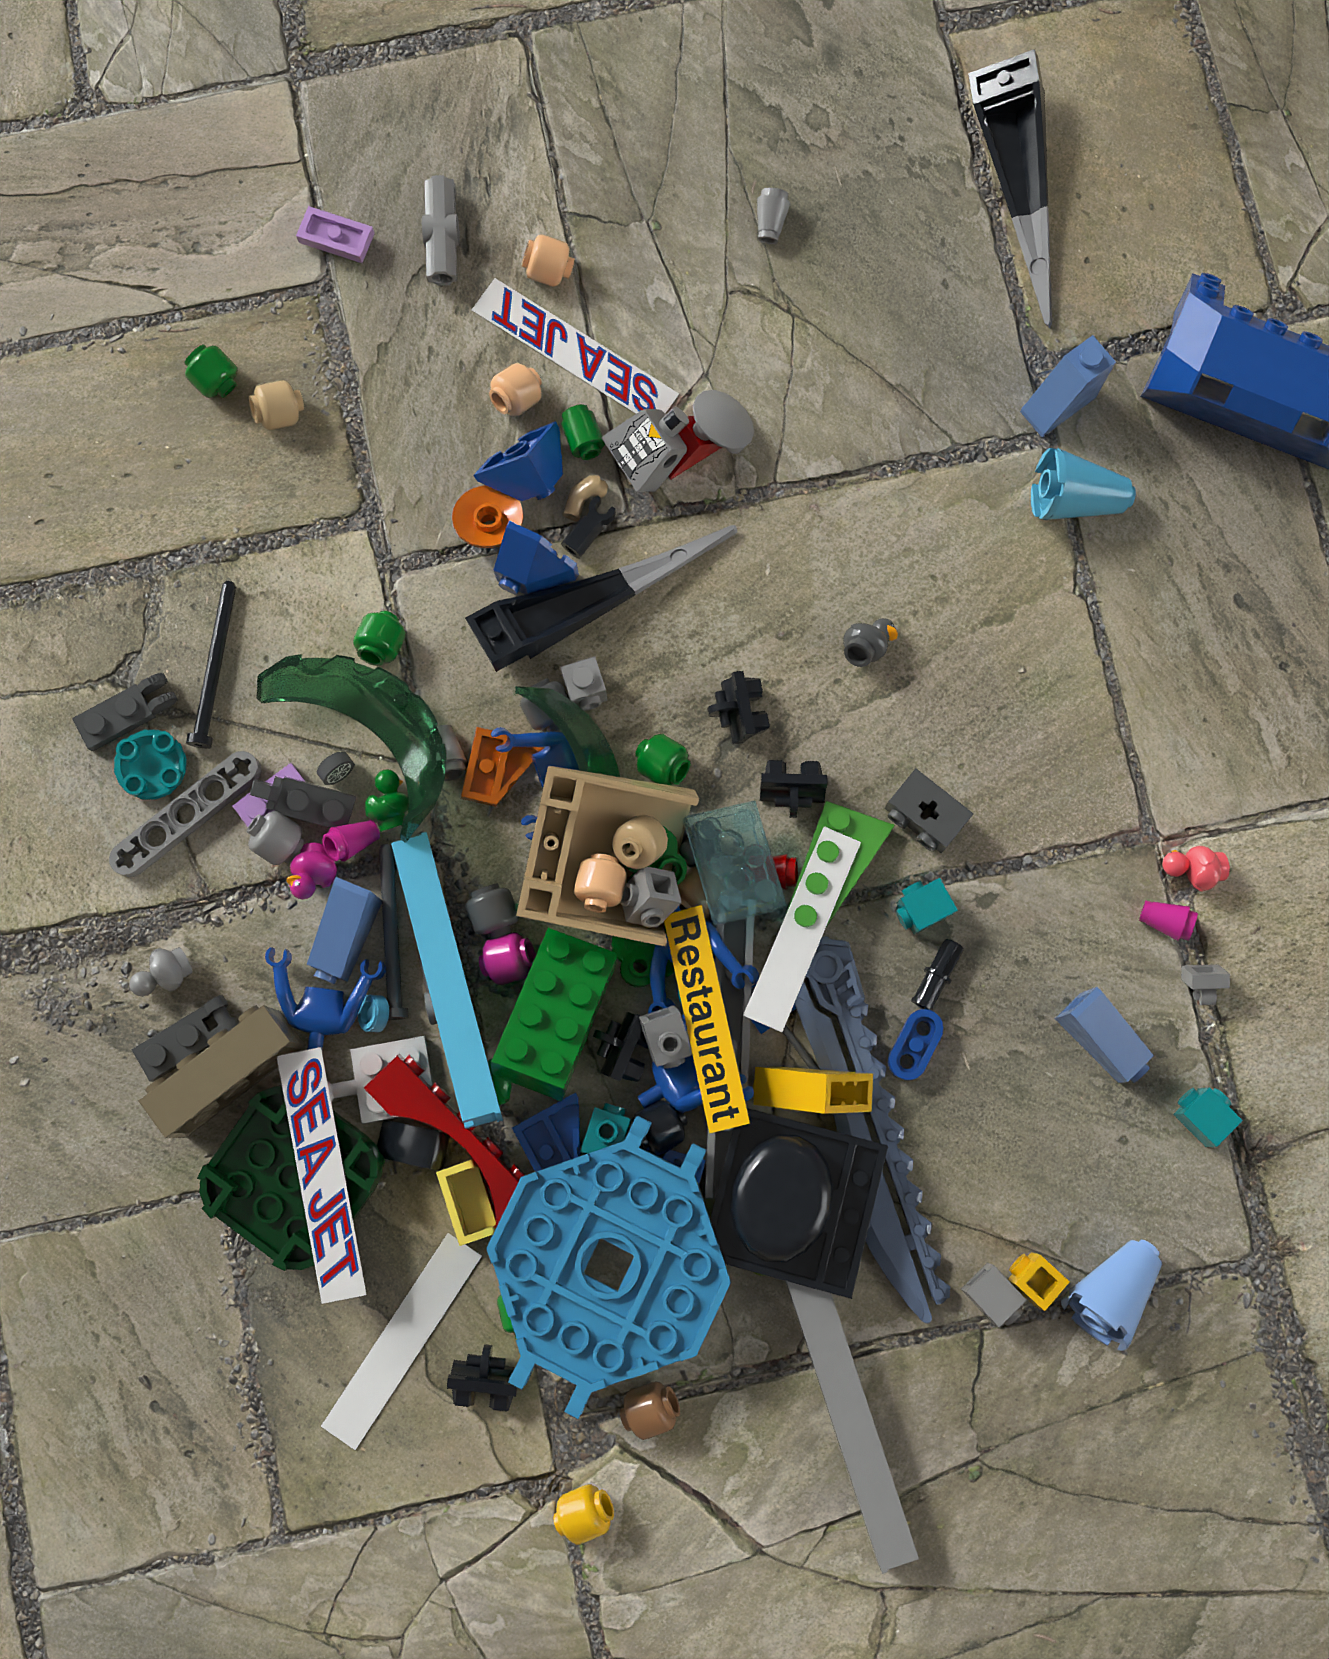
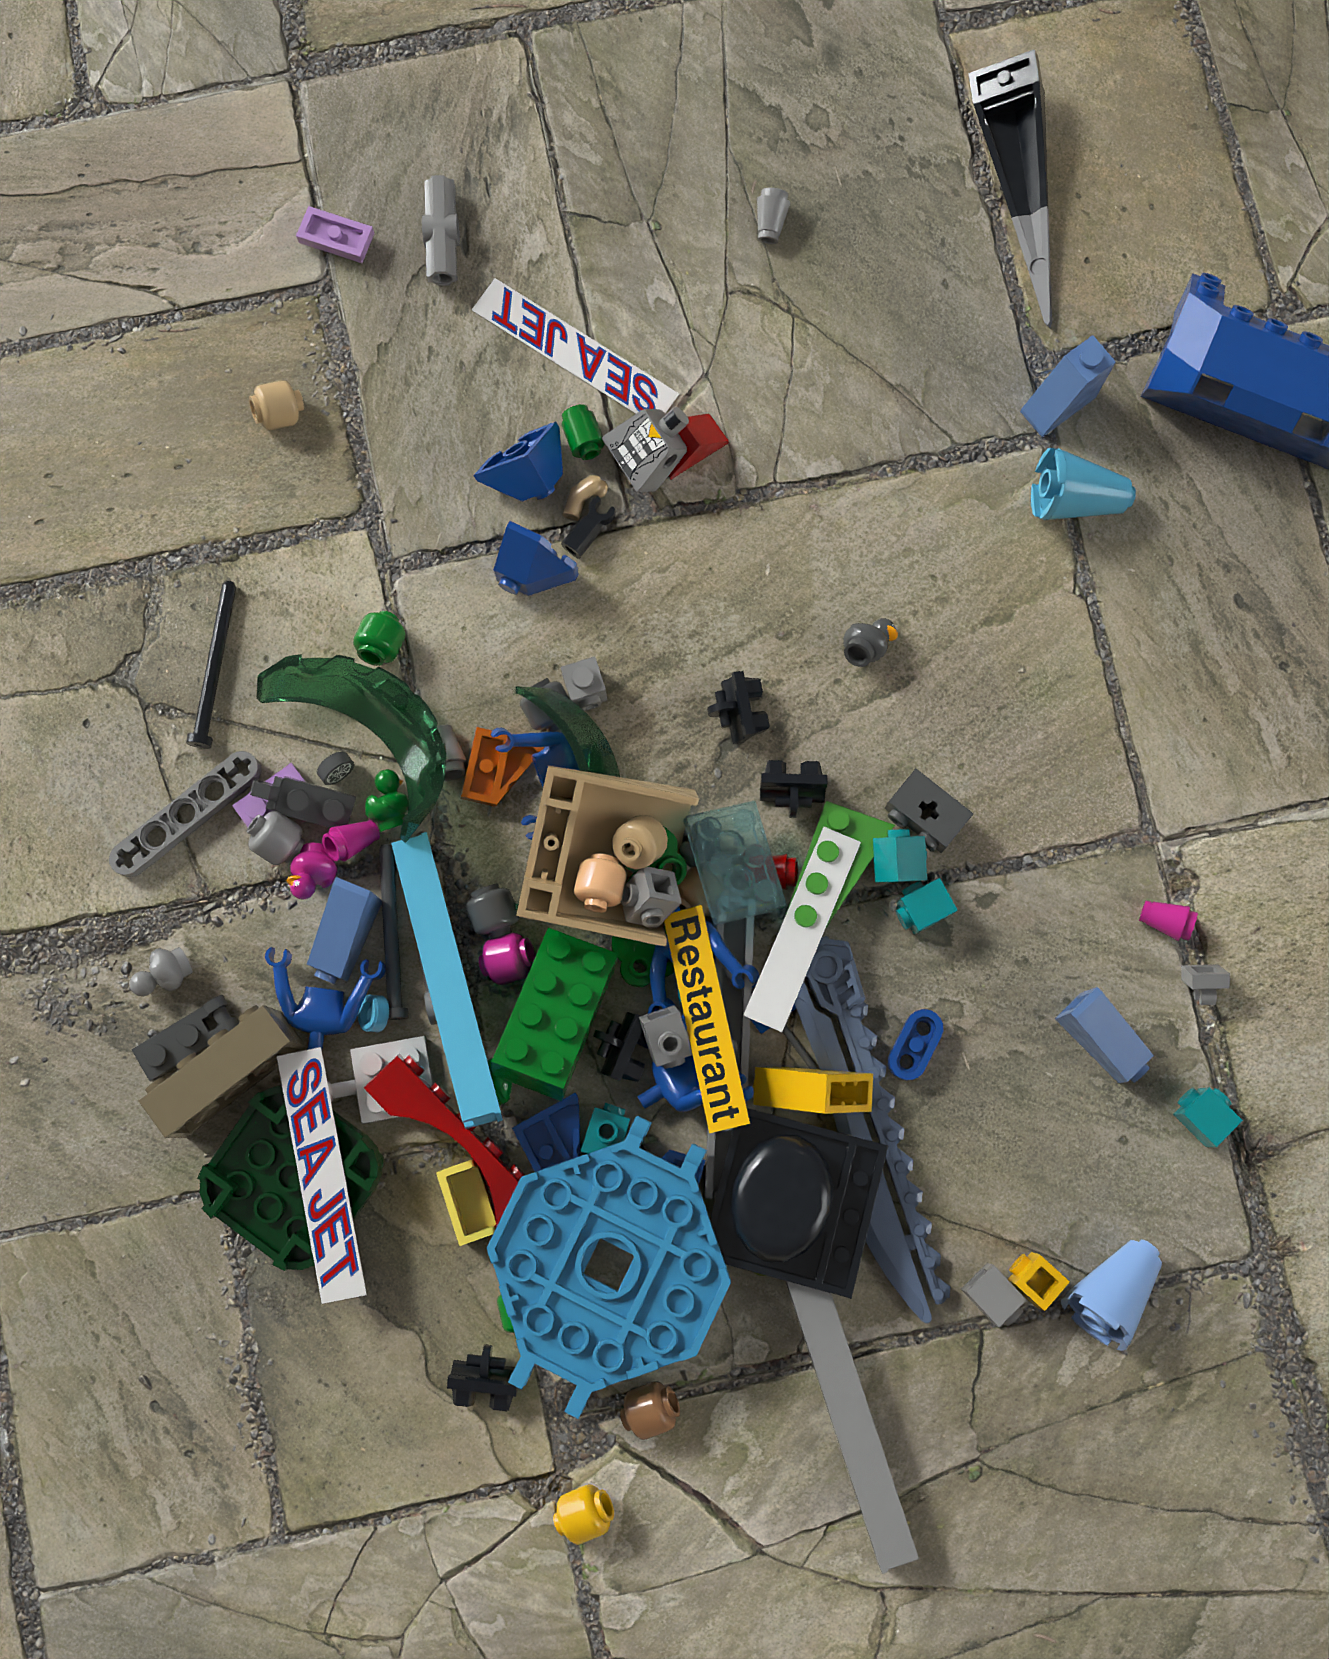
(123, 712): dark grey hinge -> none
(150, 764): teal dish -> none
(211, 371): green head -> none
(401, 1341): white sticker -> none
(413, 1145): black panel -> none
(484, 505): orange dish -> none
(515, 389): light nougat head -> none
(543, 618): black plate -> none
(547, 260): light nougat head -> none
(662, 760): green head -> none
(666, 1127): black head -> none
(722, 421): light grey dish -> none
(900, 857): none -> teal brick
(938, 974): black axle -> none
(1201, 865): coral animal -> none

